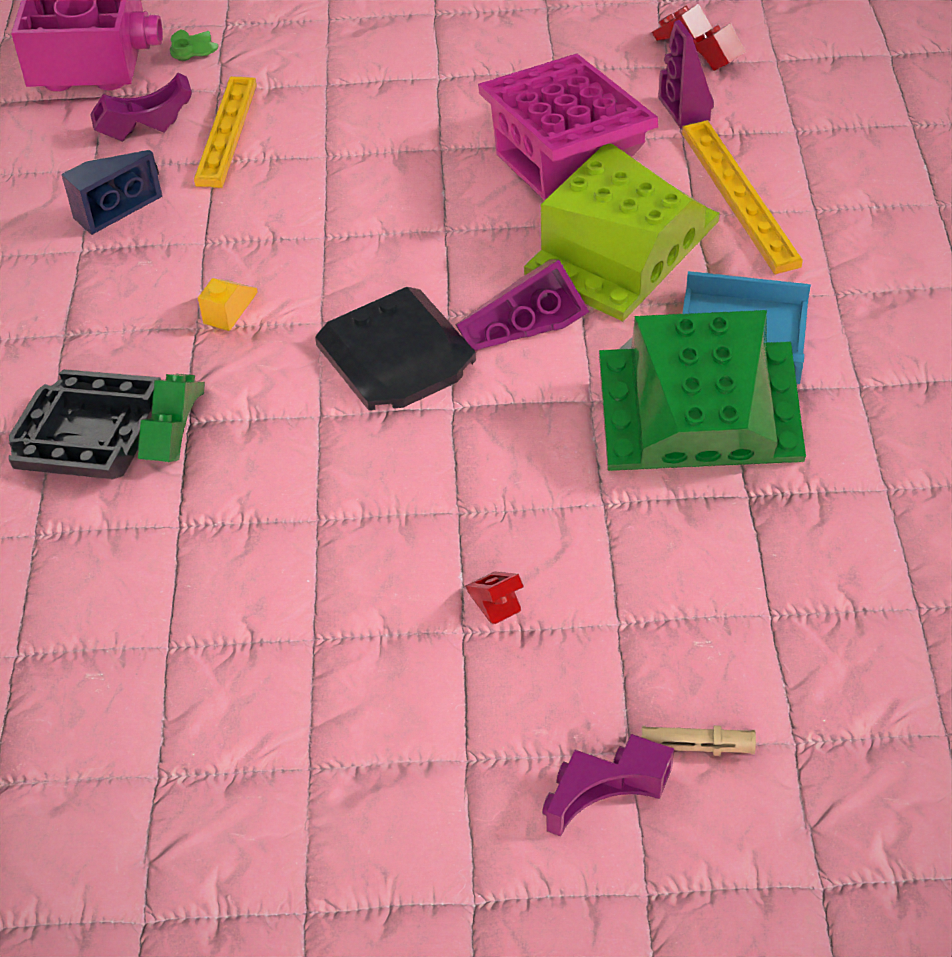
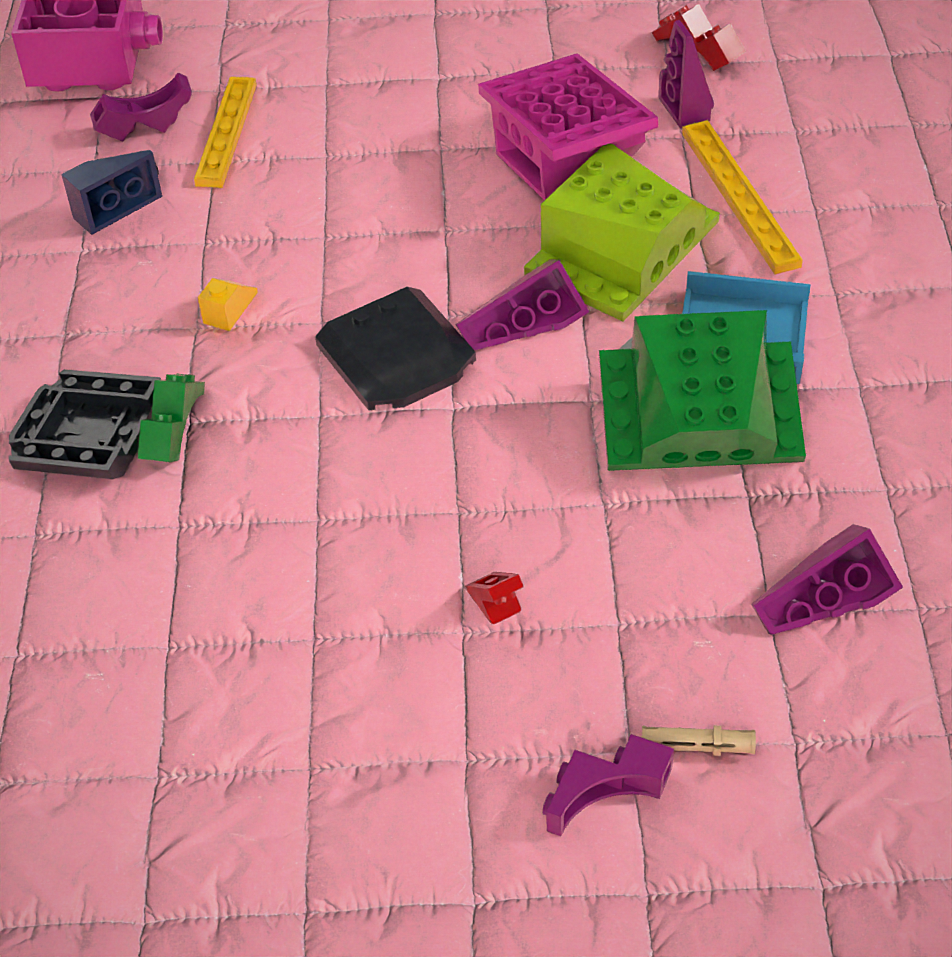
(185, 45): bright green plate -> none
(833, 580): none -> magenta wedge

